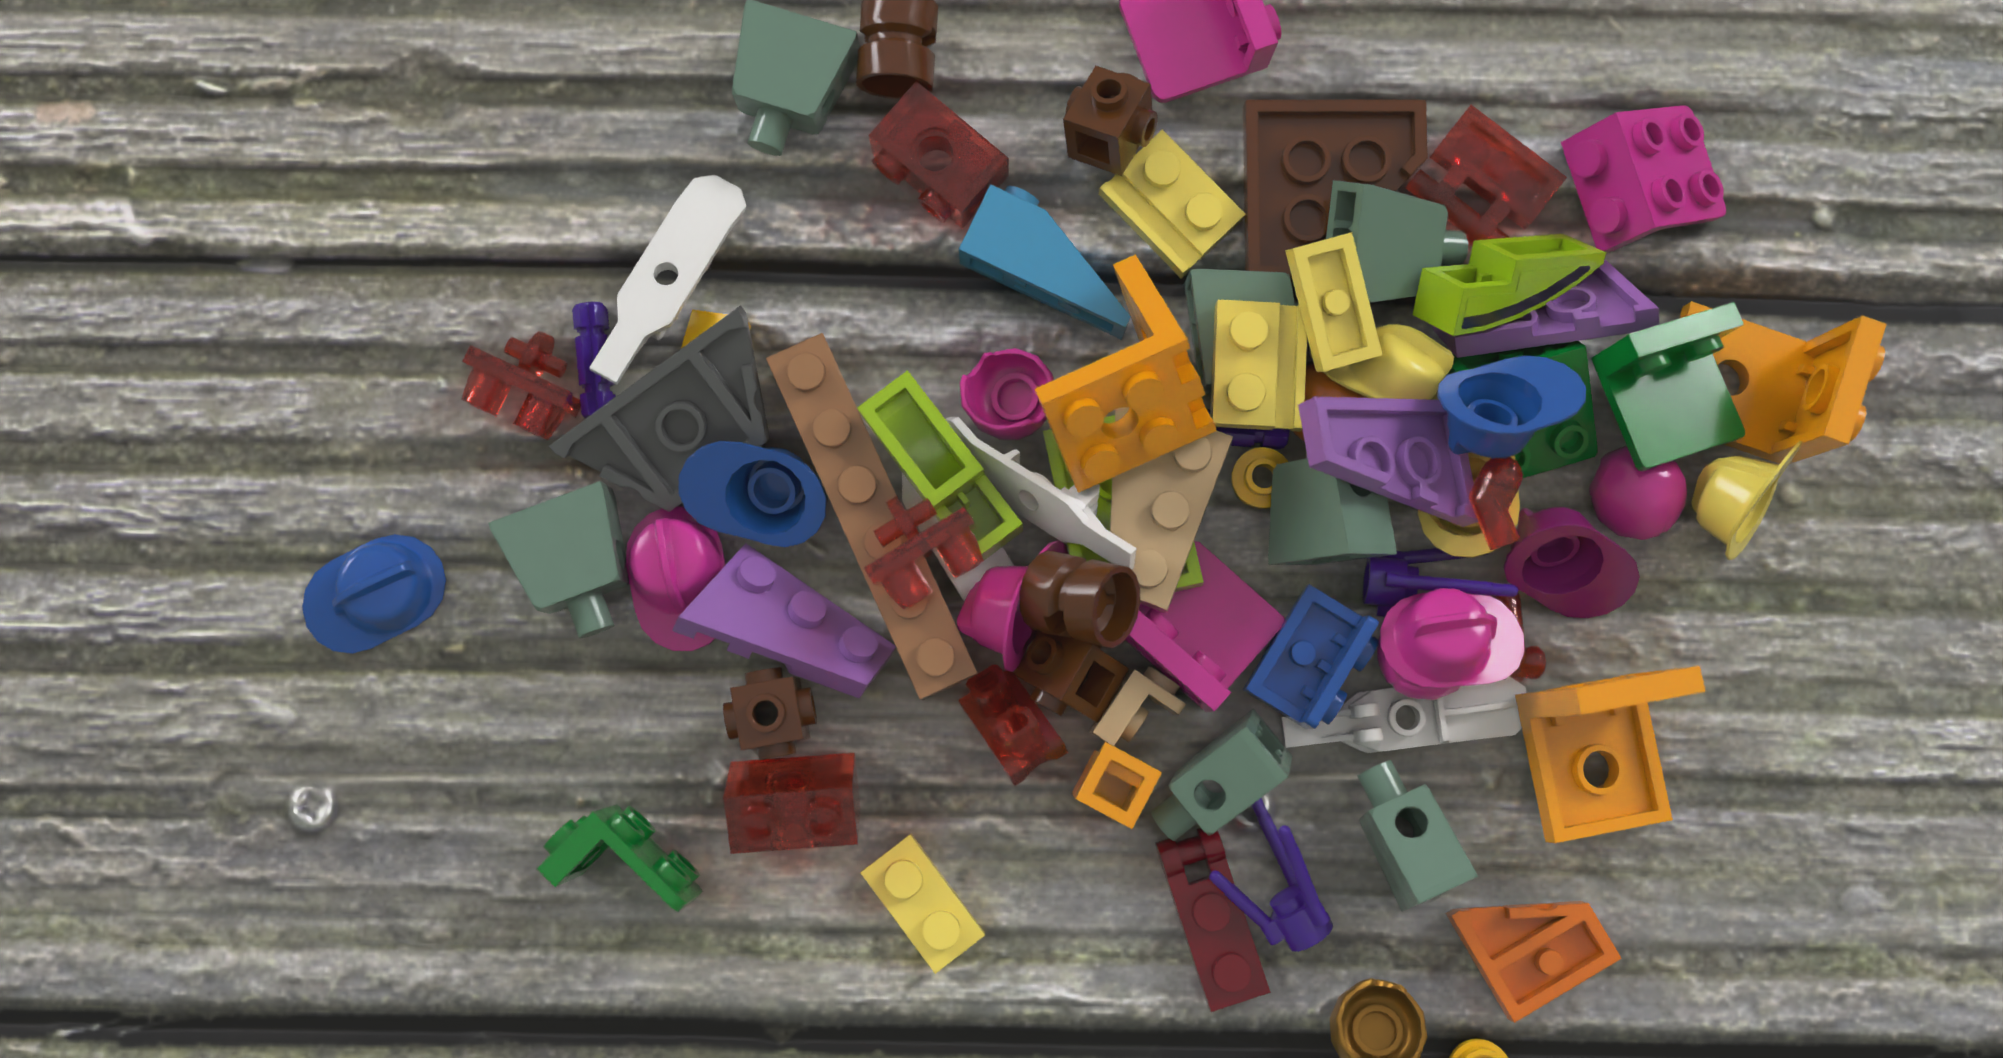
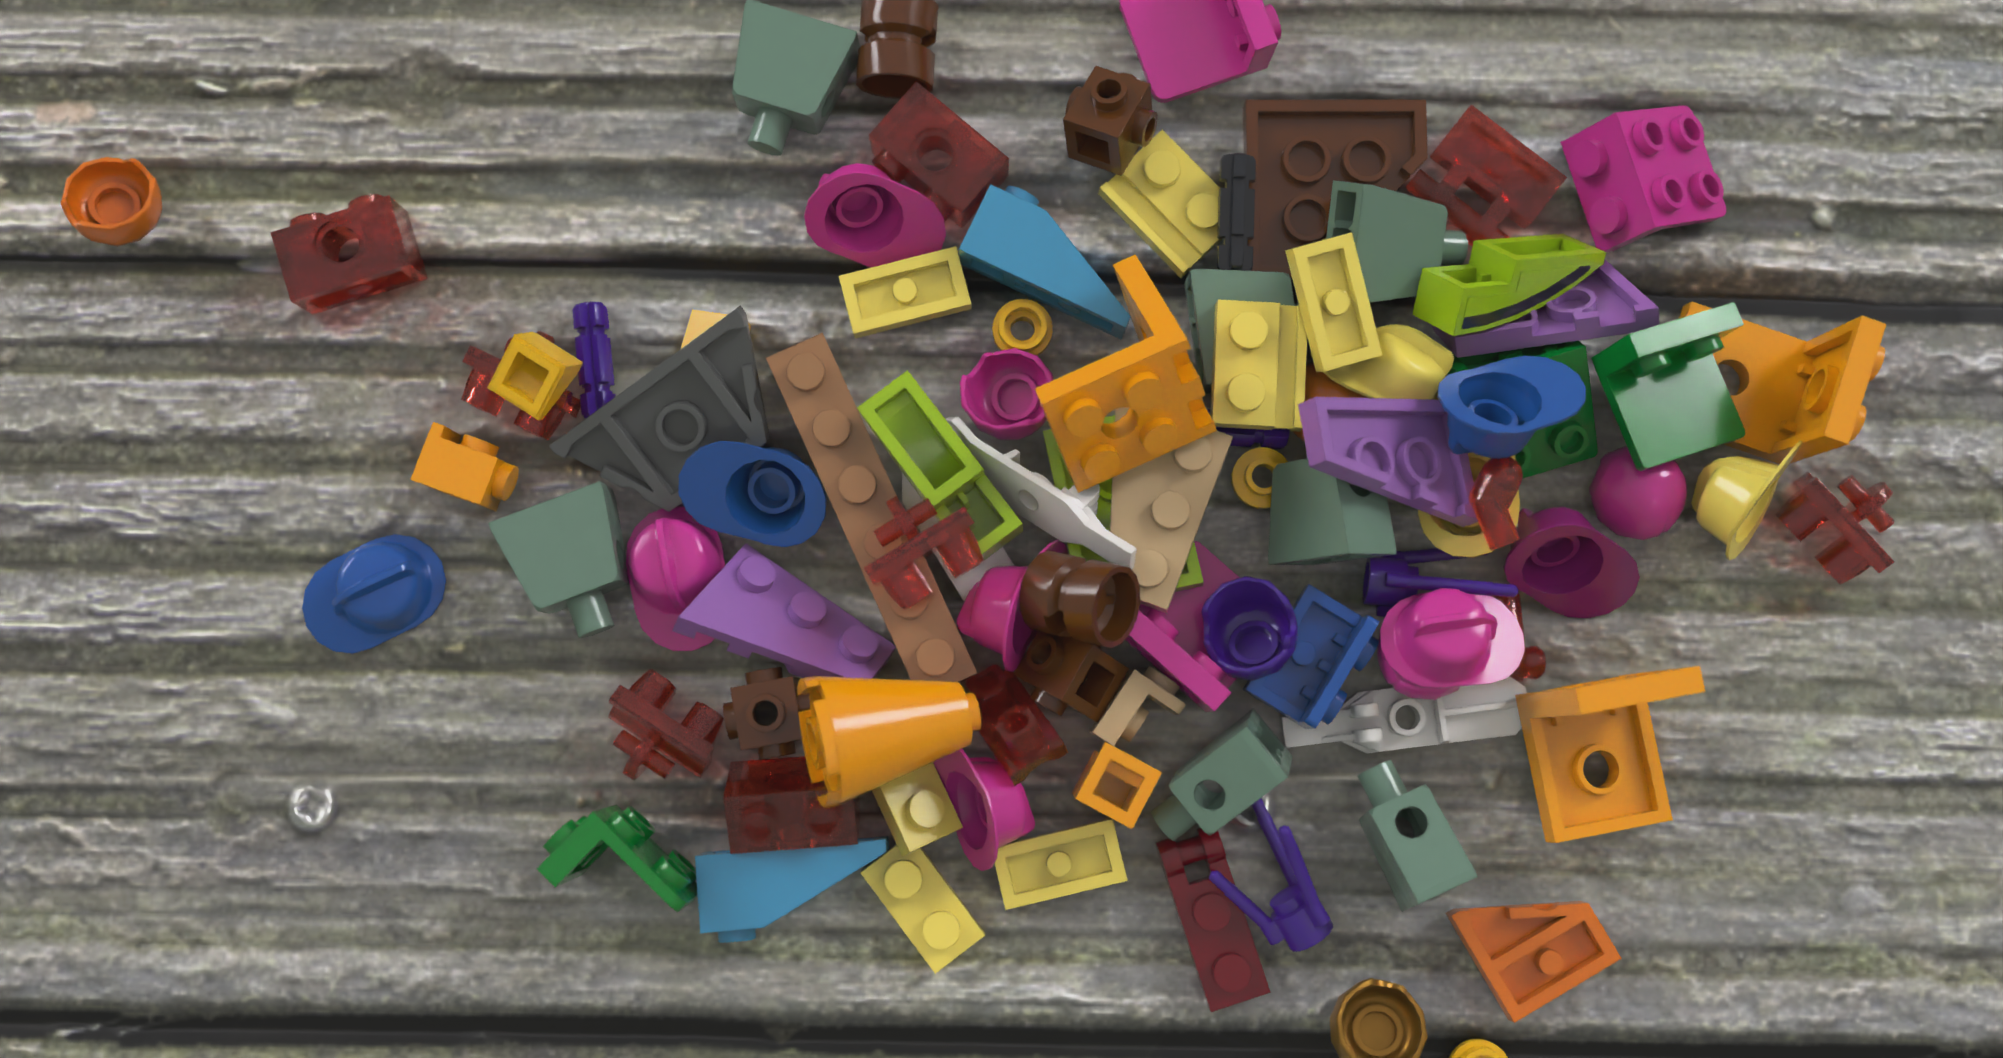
(112, 200): none -> orange hair
(384, 259): none -> clear red brick
(464, 469): none -> light orange brick
(534, 373): none -> yellow slope
(642, 714): none -> clear red hips
(683, 245): white piece -> none
(760, 887): none -> dark azure slope
(872, 217): none -> dark pink piece
(879, 730): none -> light orange cone
(905, 292): none -> light yellow plate
(917, 809): none -> light yellow plate
(986, 804): none -> dark pink piece
(1026, 311): none -> yellow plate
(1059, 864): none -> light yellow plate
(1236, 212): none -> black axle
(1249, 628): none -> dark purple hair
(1855, 548): none -> clear red hips

